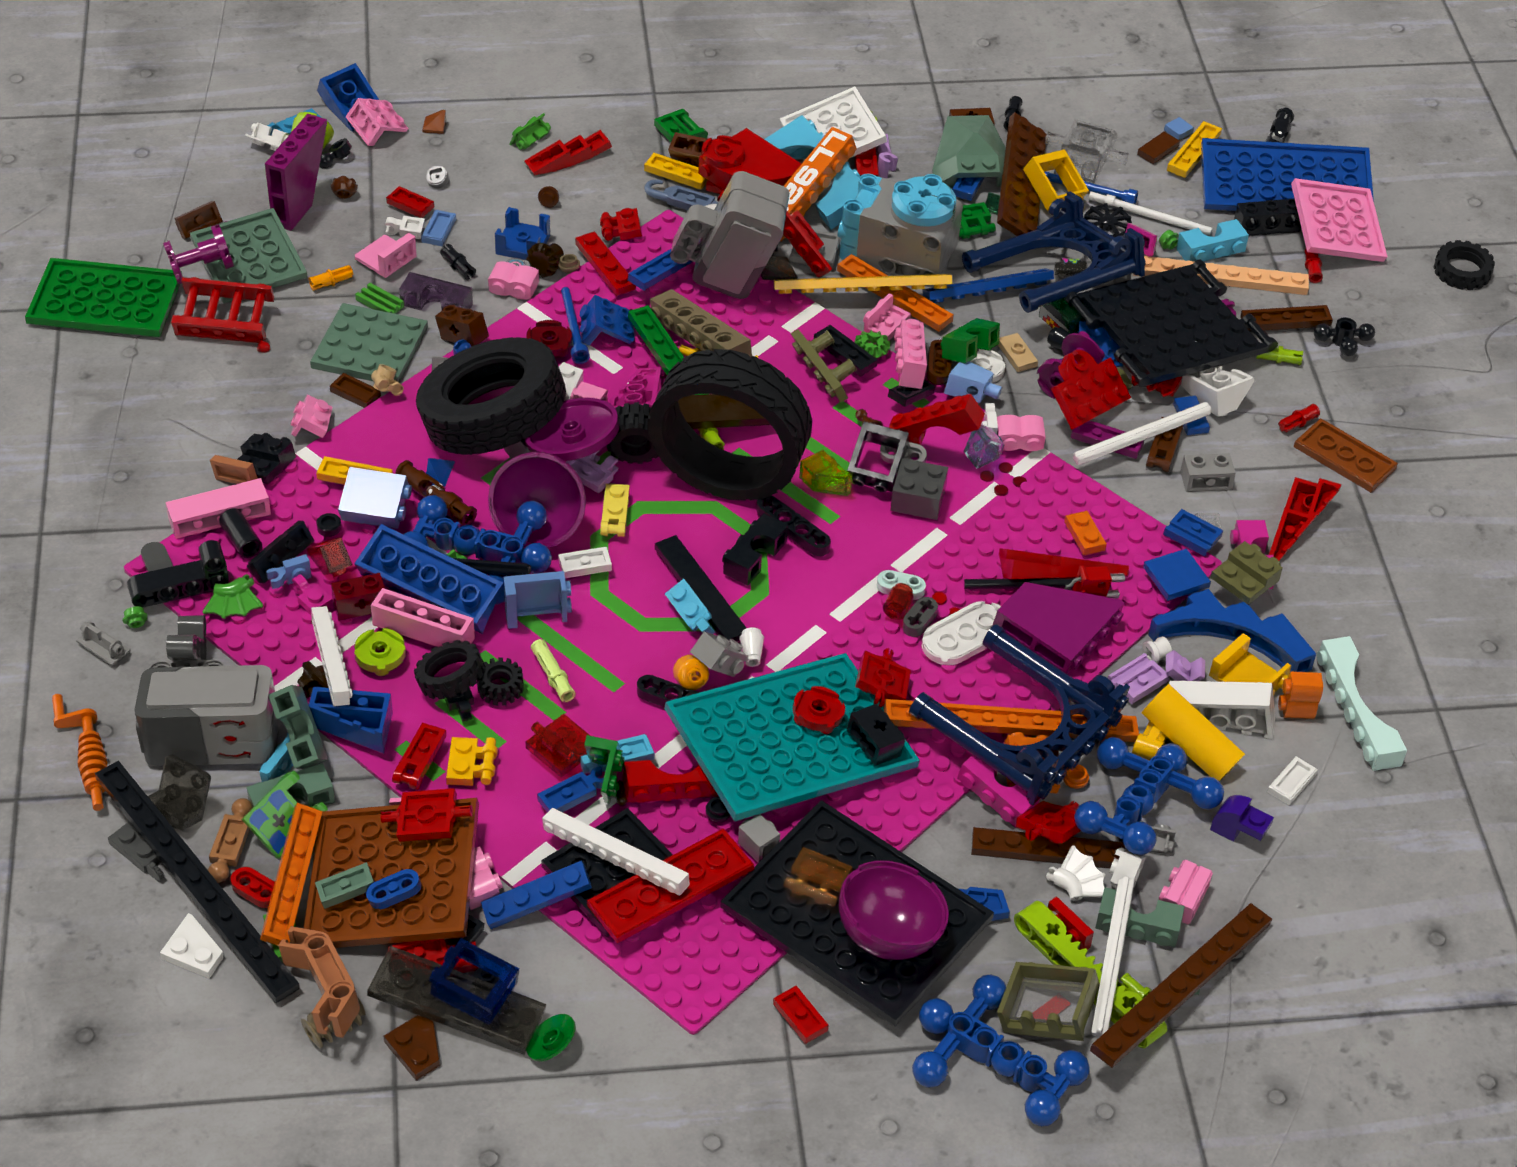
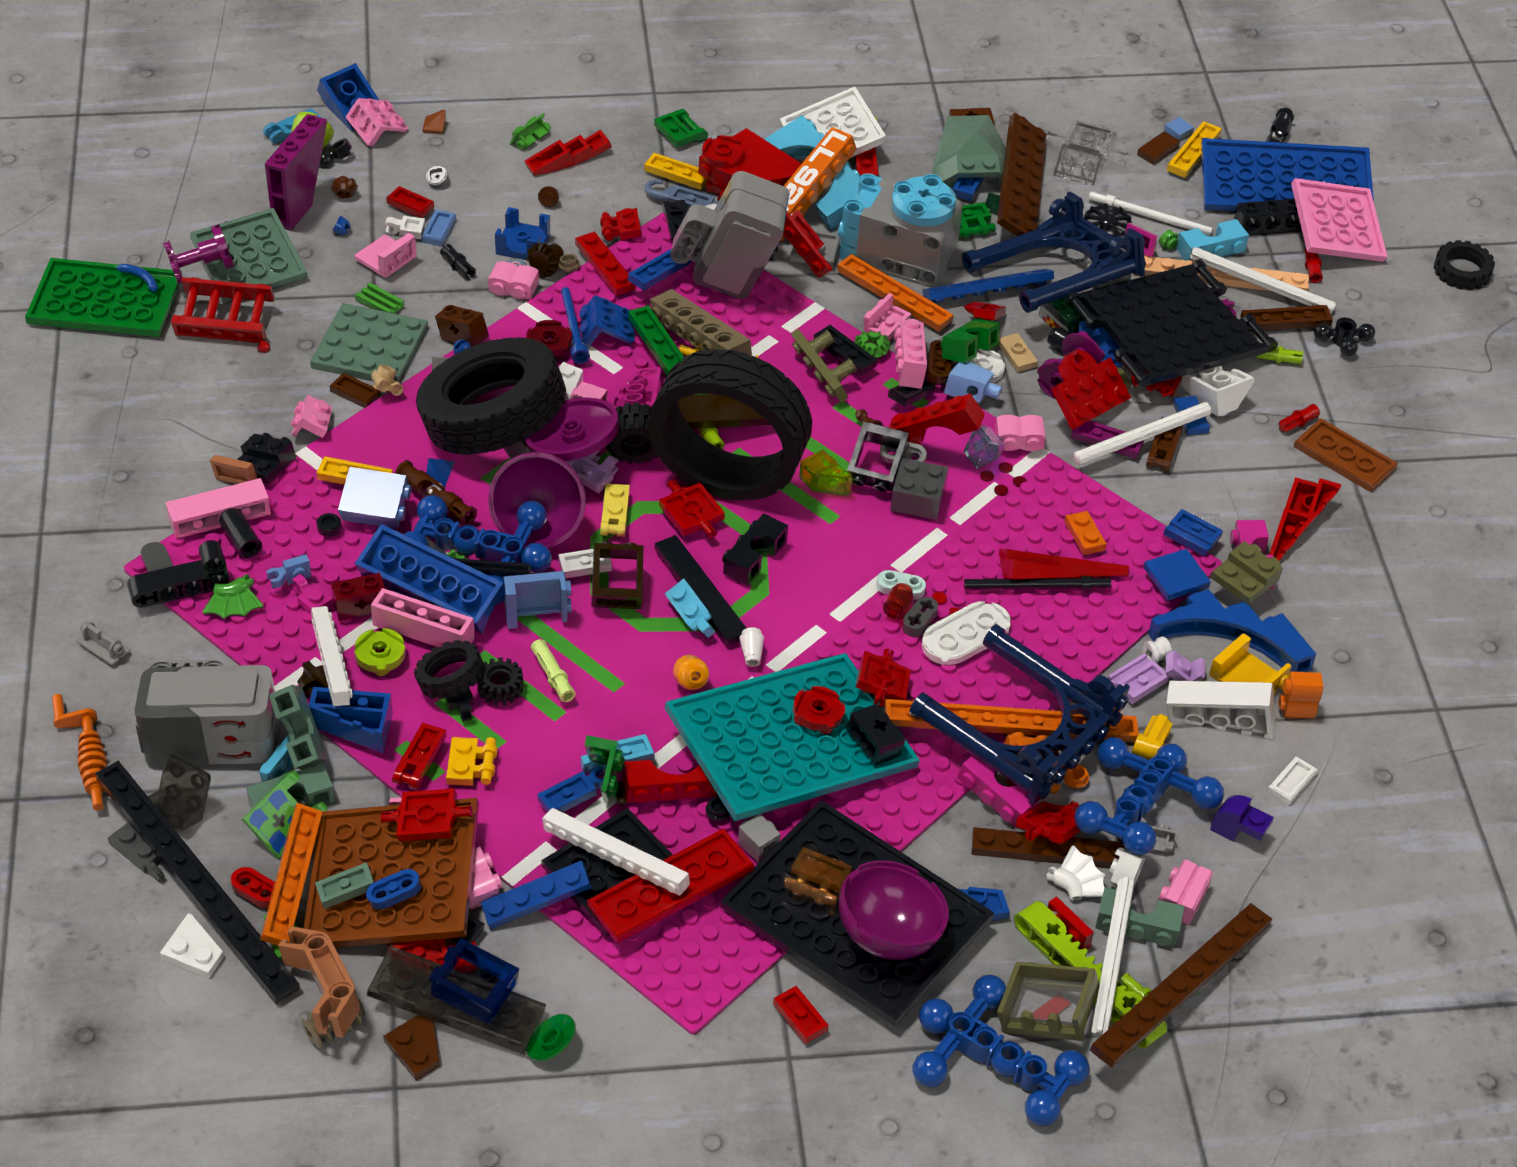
(134, 617): bright green plate -> none
(147, 277): none -> blue piece
(190, 641): dark grey beam -> none
(198, 218): reddish brown plate -> none
(229, 841): medium nougat plate -> none
(261, 135): white hinge -> none
(284, 547): black plate -> none
(330, 277): light orange axle -> none
(330, 556): clear red slope -> none
(341, 226): none -> blue hinge
(421, 289): clear purple arch -> none
(558, 744): clear red plate -> none
(617, 597): none -> dark brown window
(659, 686): black beam -> none
(674, 216): none -> black plate
(686, 148): reddish brown brick -> none
(691, 509): none -> red plate
(719, 653): light grey brick -> none
(778, 268): clear smoke piece -> none
(796, 522): black beam -> none
(872, 283): yellow plate -> none
(886, 160): lavender piece -> none
(985, 310): none -> red plate
(990, 417): white plate -> none
(1014, 106): black pin -> none
(1058, 622): magenta slope -> none
(1066, 170): yellow window -> none
(1068, 267): clear smoke brick -> none
(1096, 581): red piece -> none
(1127, 195): blue piece -> none
(1193, 733): yellow brick -> none
(1208, 472): light grey brick -> none
(1260, 279): none -> white axle
(1379, 742): light aqua arch -> none

